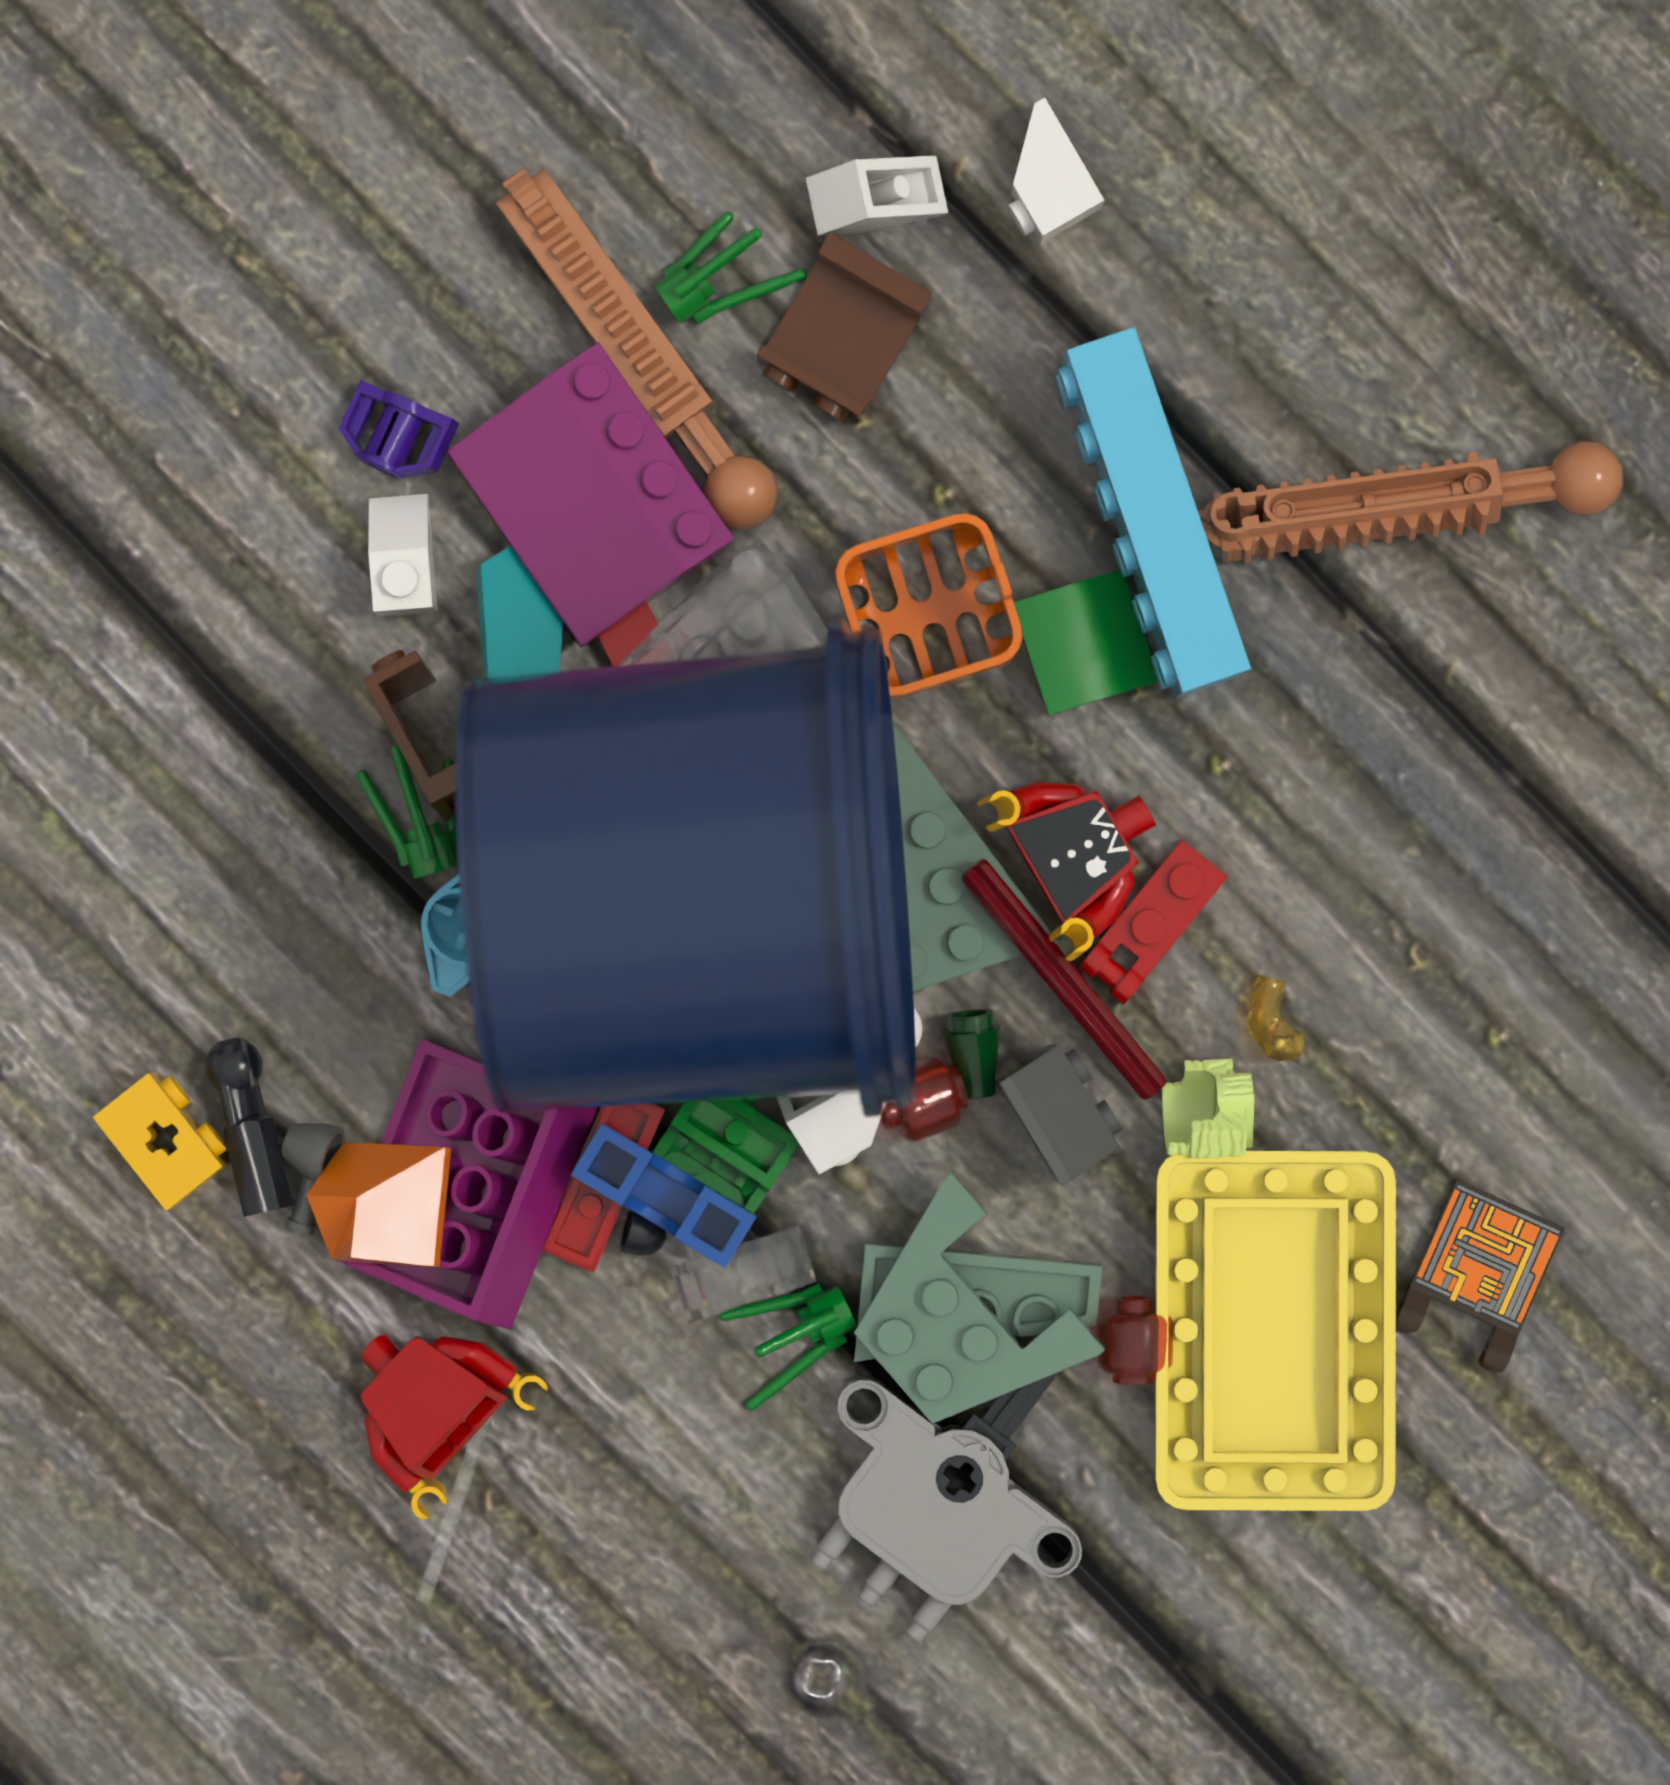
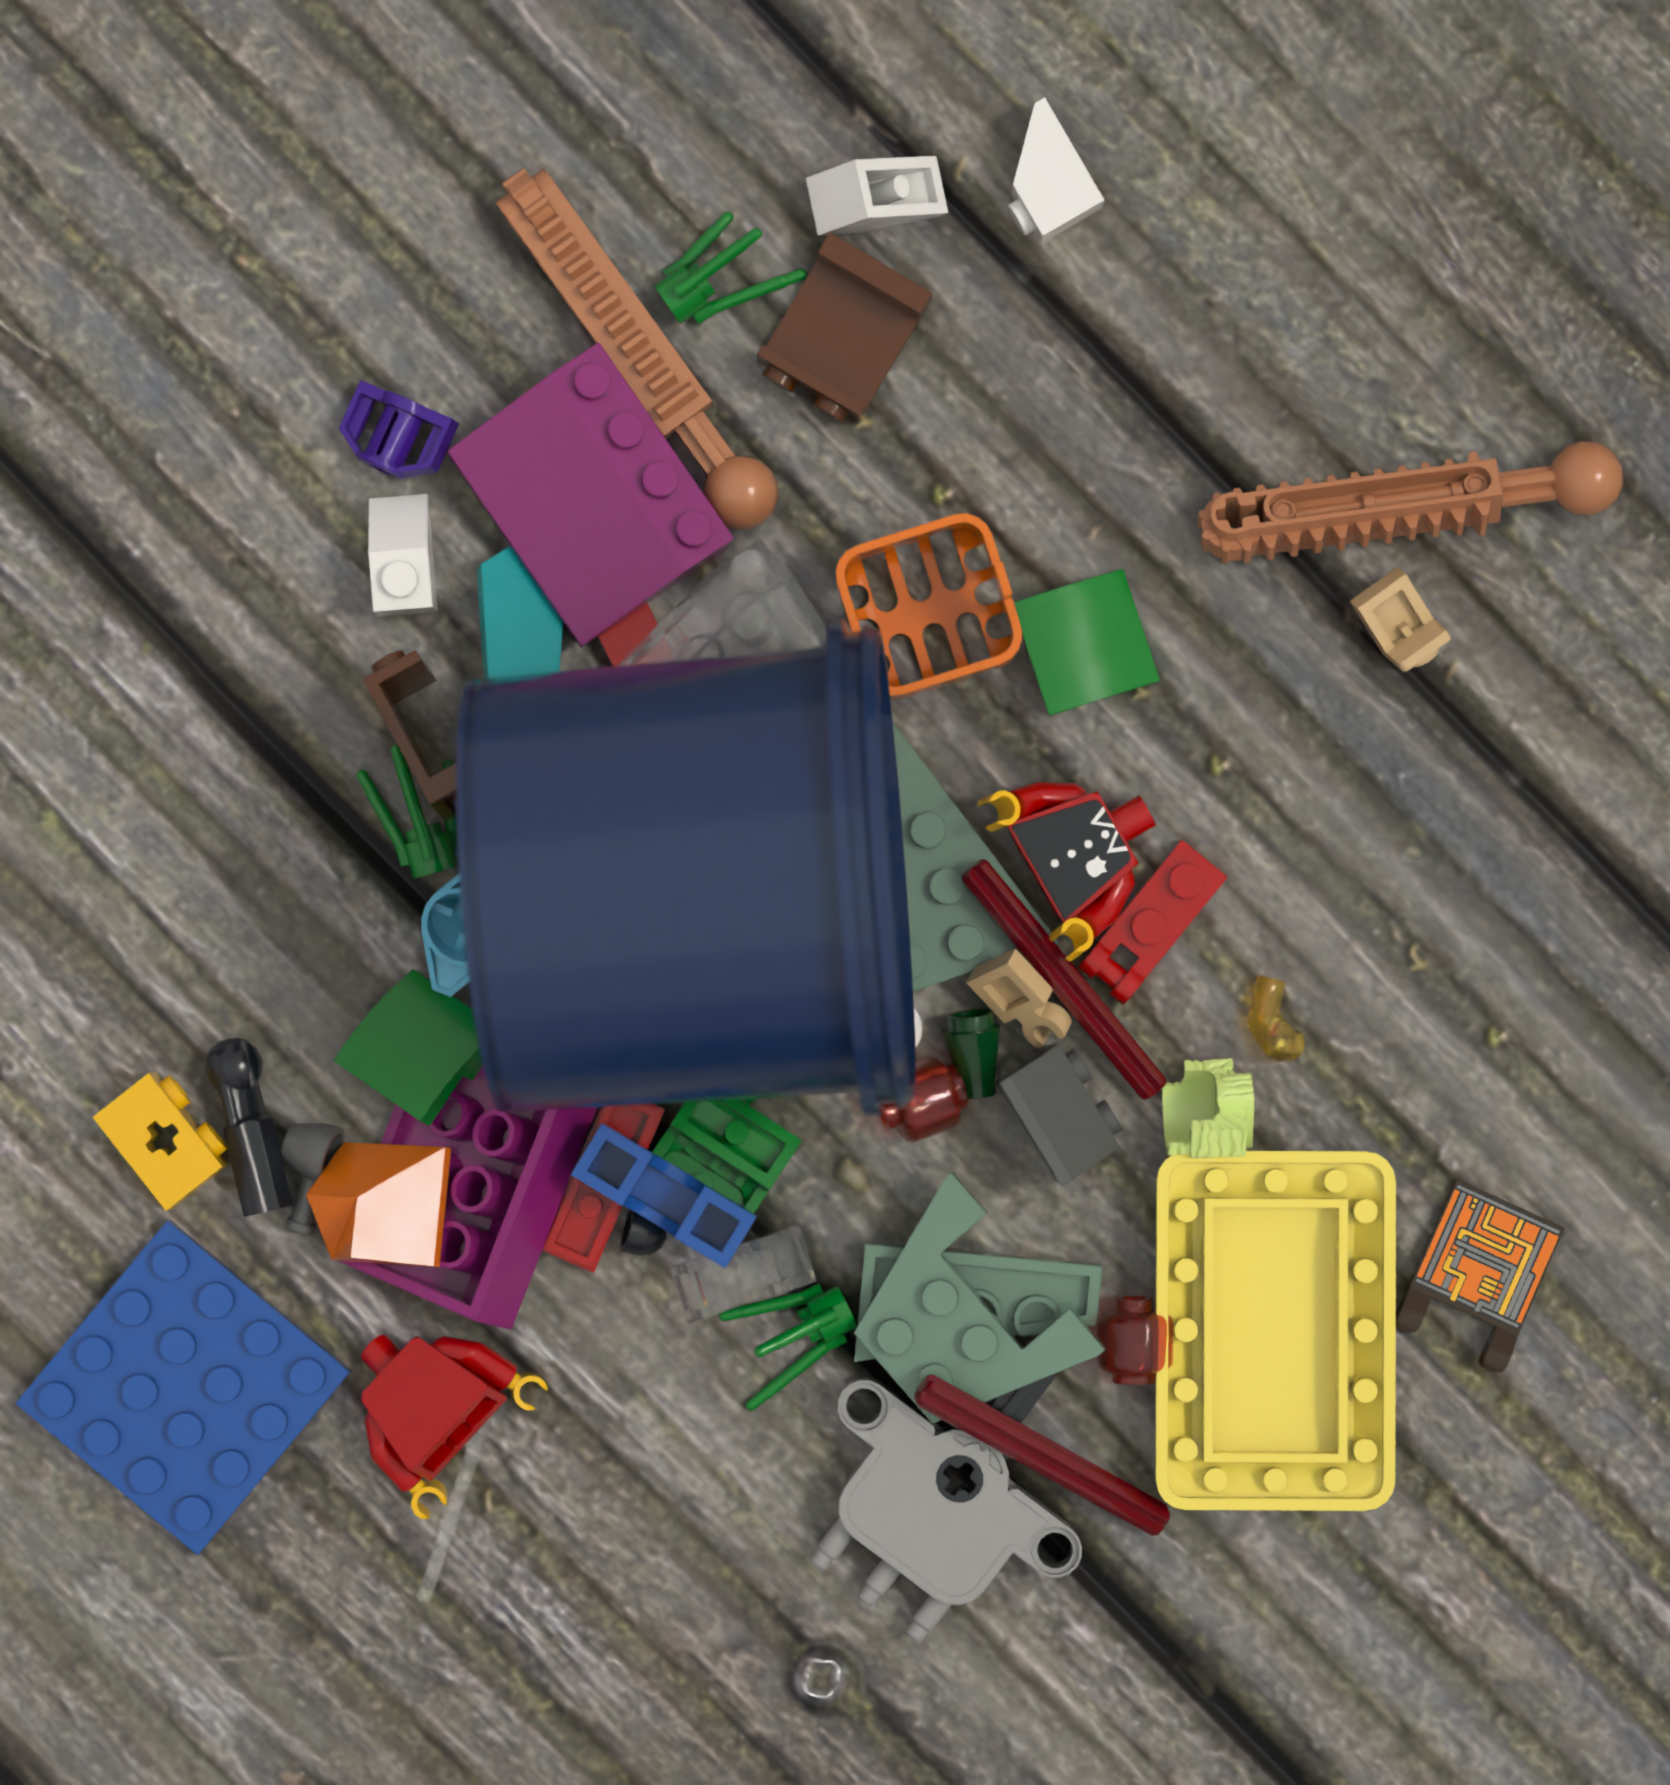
(183, 1386): none -> blue plate
(414, 1047): none -> green slope
(829, 1127): white slope -> none
(1019, 992): none -> tan plate
(1041, 1455): none -> dark red axle
(1153, 512): medium azure brick -> none
(1400, 621): none -> tan bracket

